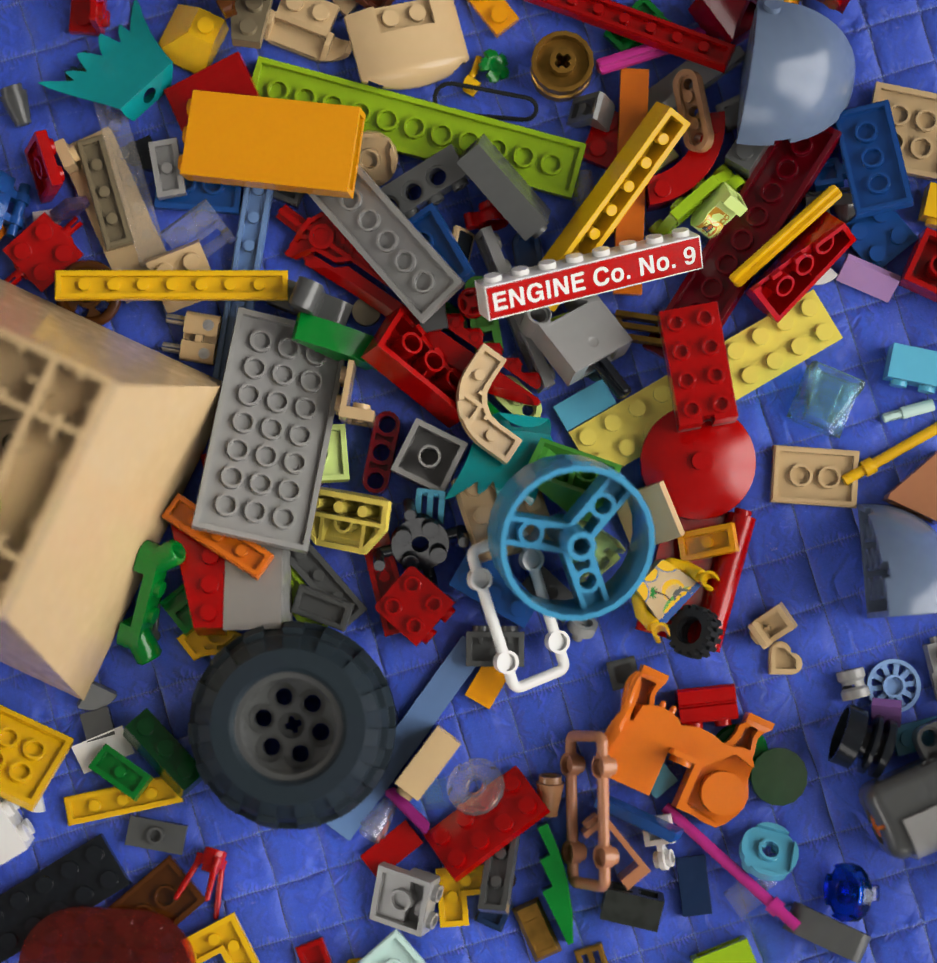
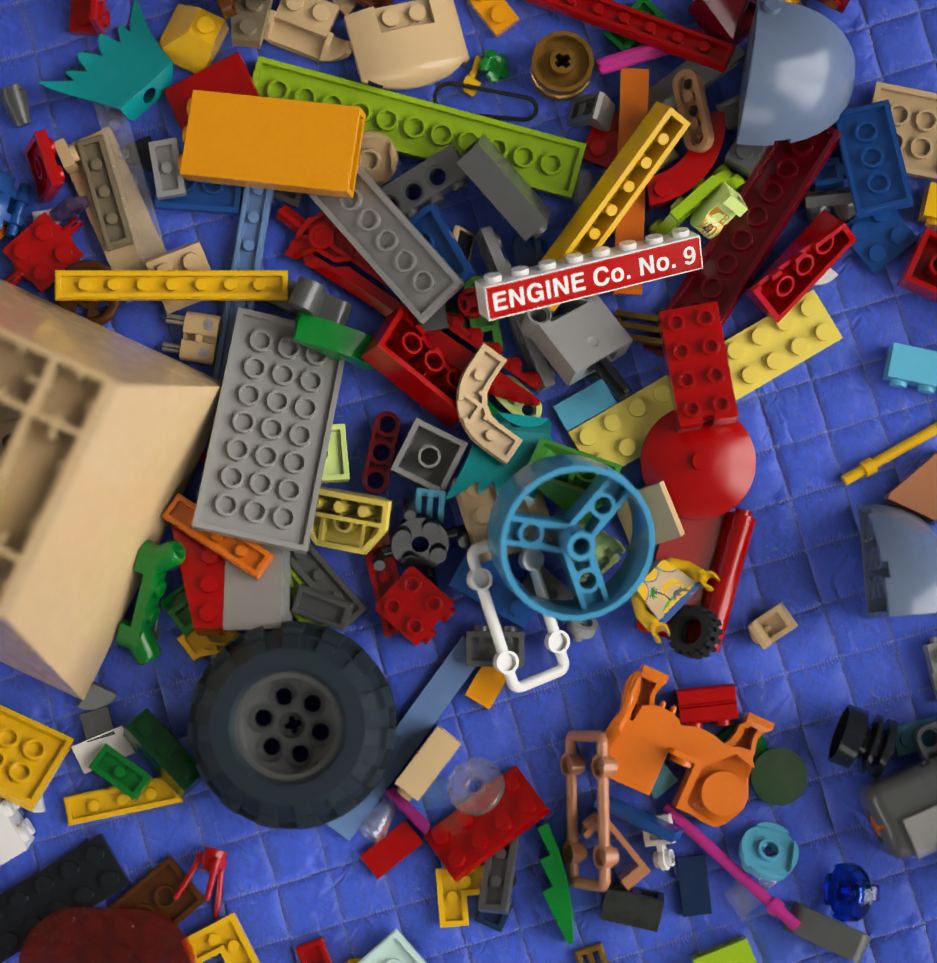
(156, 835): dark grey plate -> none
(197, 225): clear plate -> none
(360, 413): tan bracket -> none
(365, 314): dark tan tile -> none
(406, 899): light grey plate -> none
(485, 217): red piece -> none
(536, 929): pearl gold tile -> none
(550, 791): medium nougat cone -> none
(620, 670): dark grey tile -> none
(708, 542): light orange plate -> none
(782, 660): tan tile -> none
(785, 236): yellow axle -> none
(813, 476): tan tile -> none
(825, 399): clear light blue piece -> none
(853, 677): light grey wheel -> none
(868, 278): lavender tile -> none
(888, 709): medium lavender tile -> none
(894, 684): light blue wheel -> none
(909, 411): light aqua pin -> none

